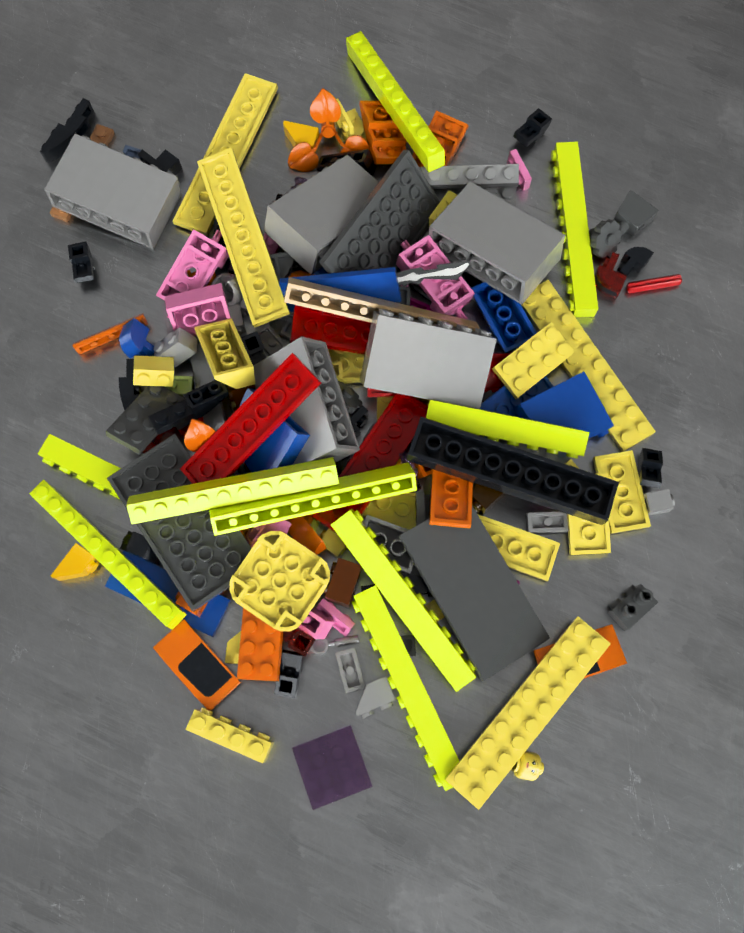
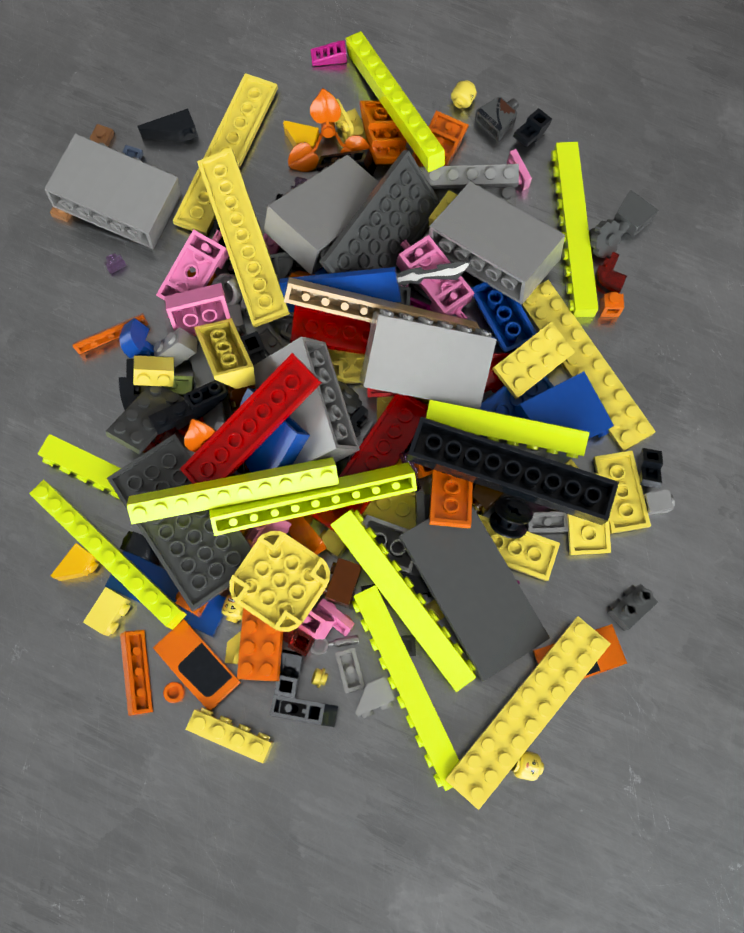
(62, 135): black slope -> none
(81, 262): black brick -> none
(107, 612): none -> light yellow brick
(114, 263): none -> clear purple plate
(136, 672): none -> orange slope
(165, 161): black brick -> none
(173, 127): none -> black slope
(174, 692): none -> orange tile
(232, 610): none -> light yellow head
(304, 711): none -> black slope
(319, 677): none -> light yellow plate
(332, 767): clear purple plate -> none
(336, 58): none -> dark pink slope
(463, 94): none -> light yellow head
(497, 116): none -> dark grey torso
(502, 518): none -> black piece
(611, 300): none -> orange brick
(635, 260): black brick -> none
(654, 283): red axle -> none

